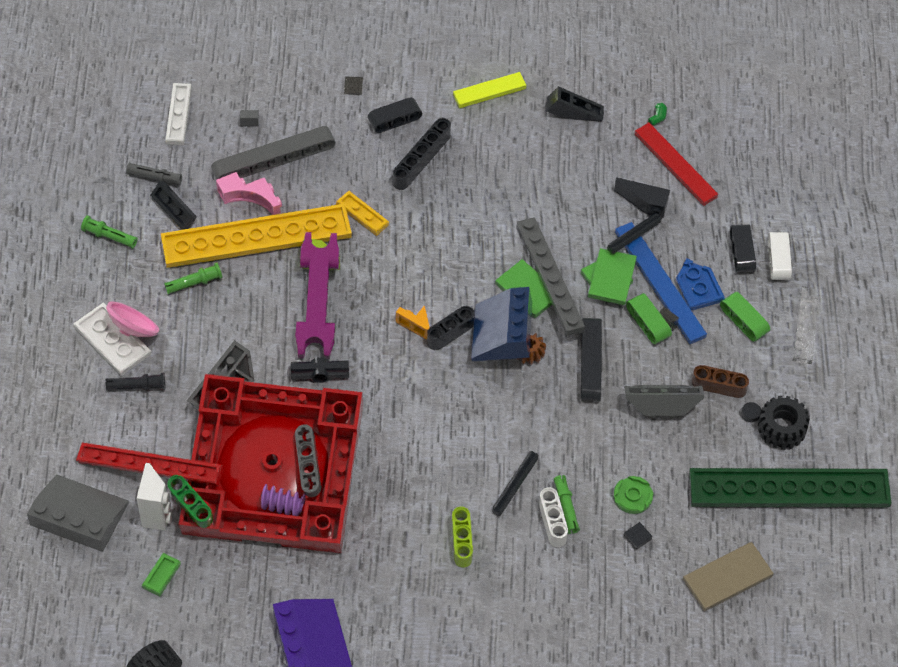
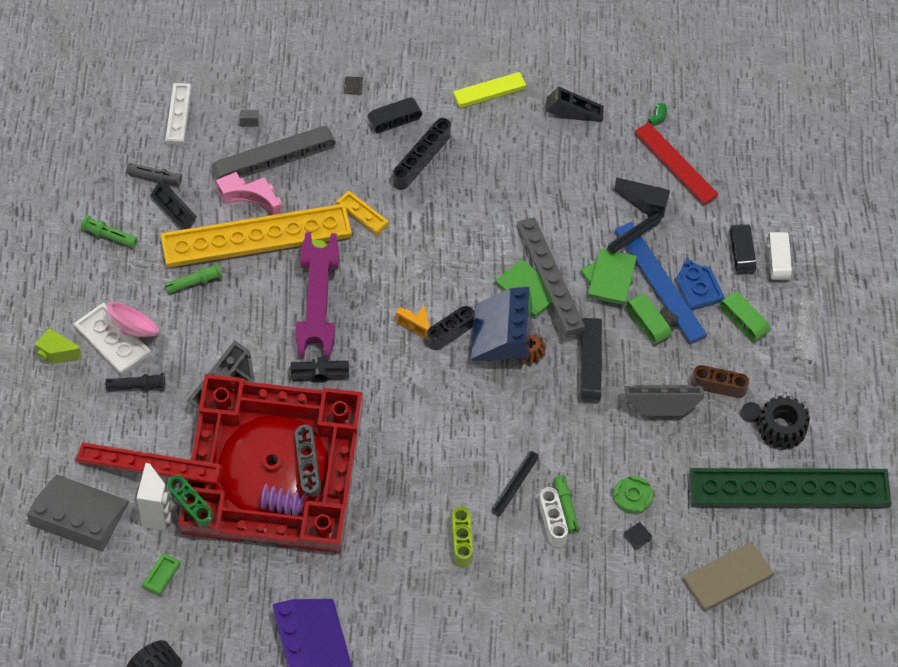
(56, 348): none -> lime slope

